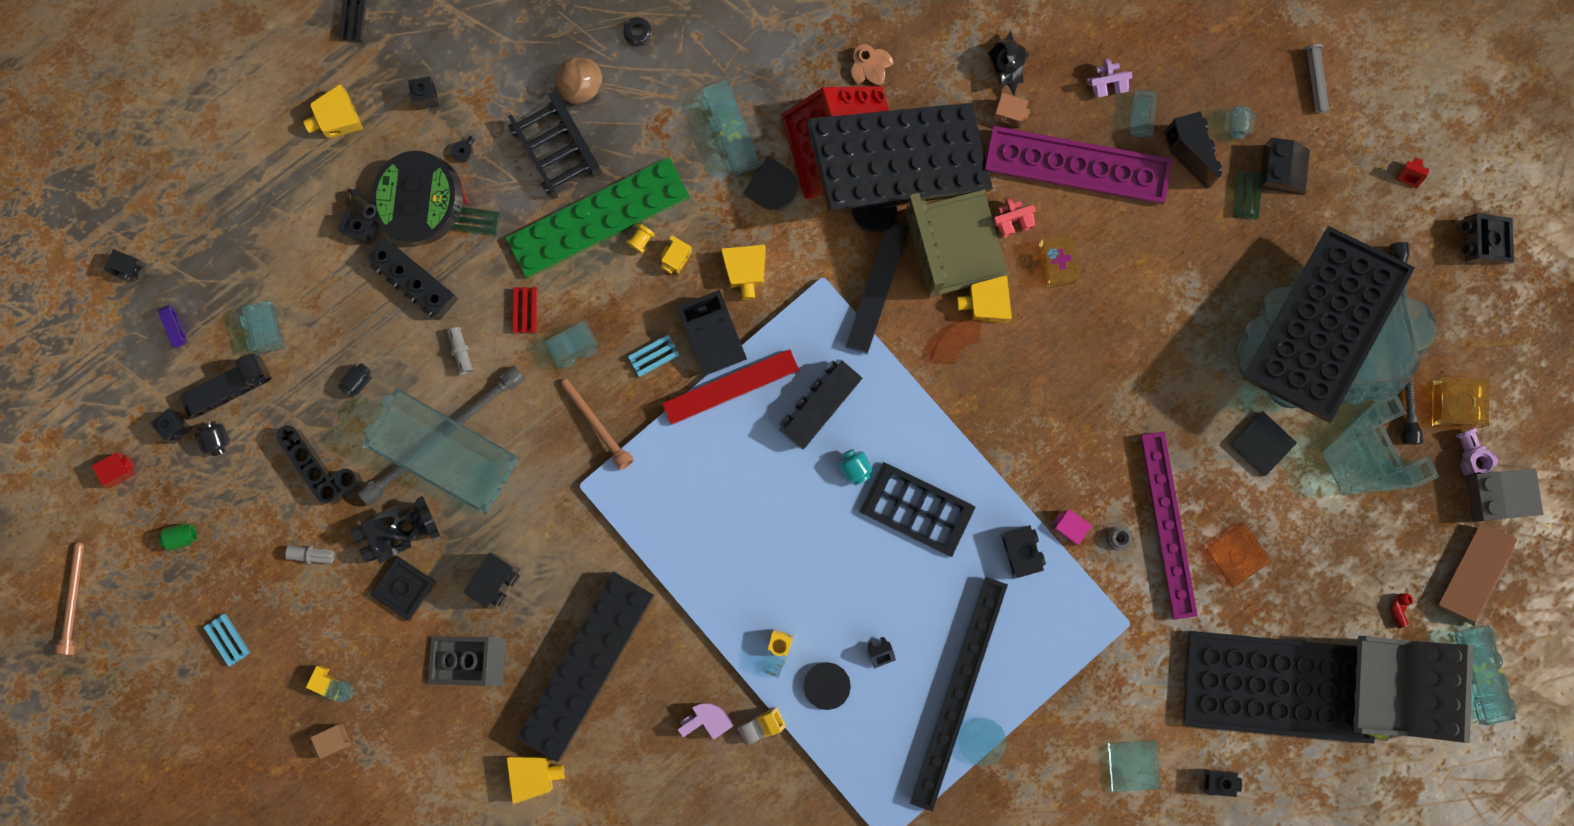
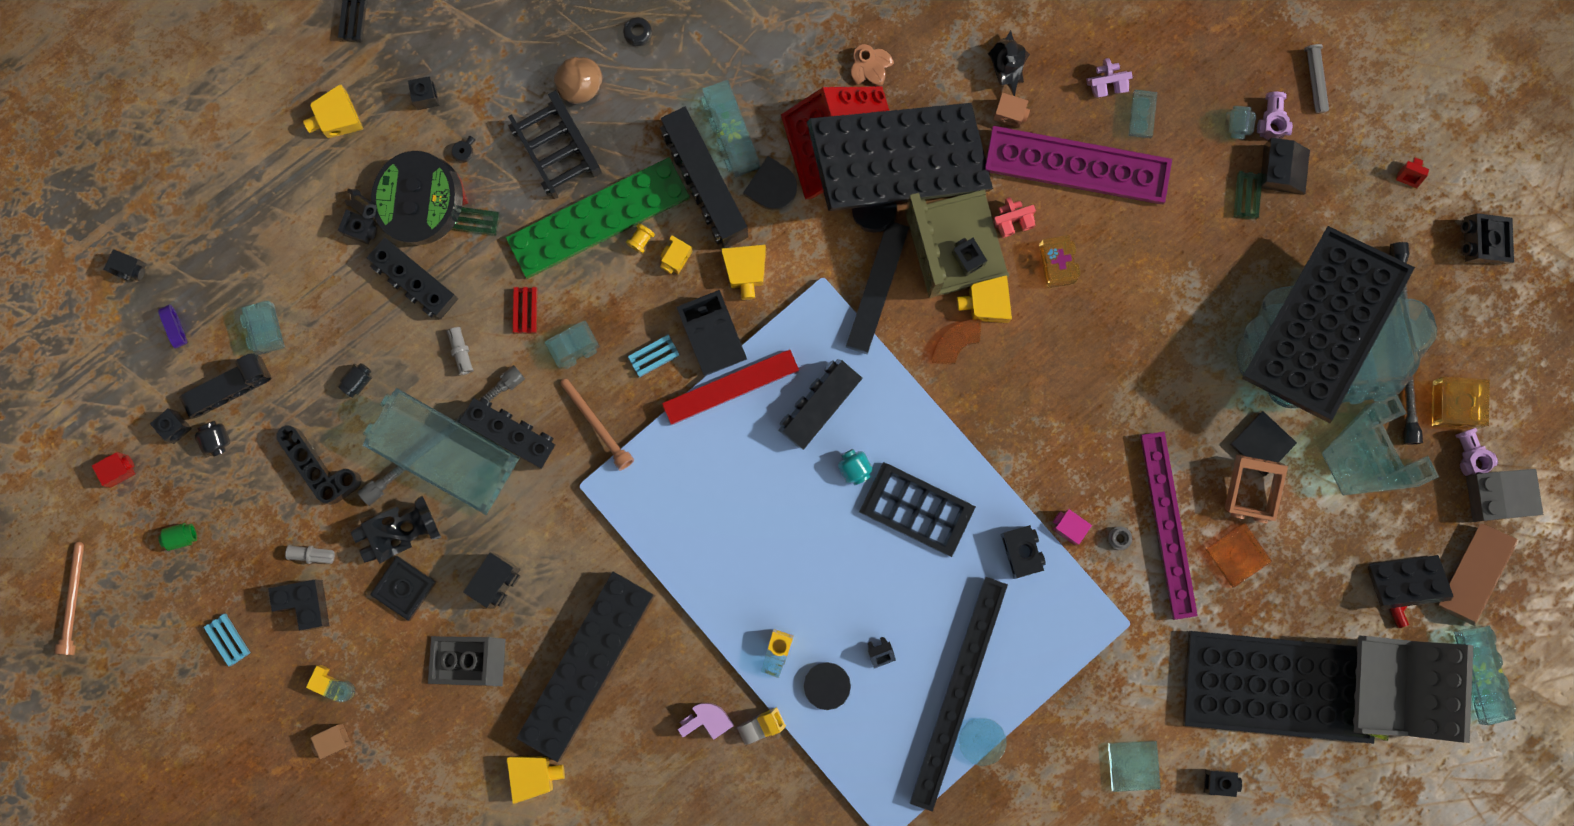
(306, 598): none -> black brick
(508, 433): none -> black brick
(703, 175): none -> black brick
(977, 259): none -> black brick
(1193, 148): black slope -> none
(1259, 515): none -> nougat window
(1275, 115): none -> lavender connector
(1410, 582): none -> black plate

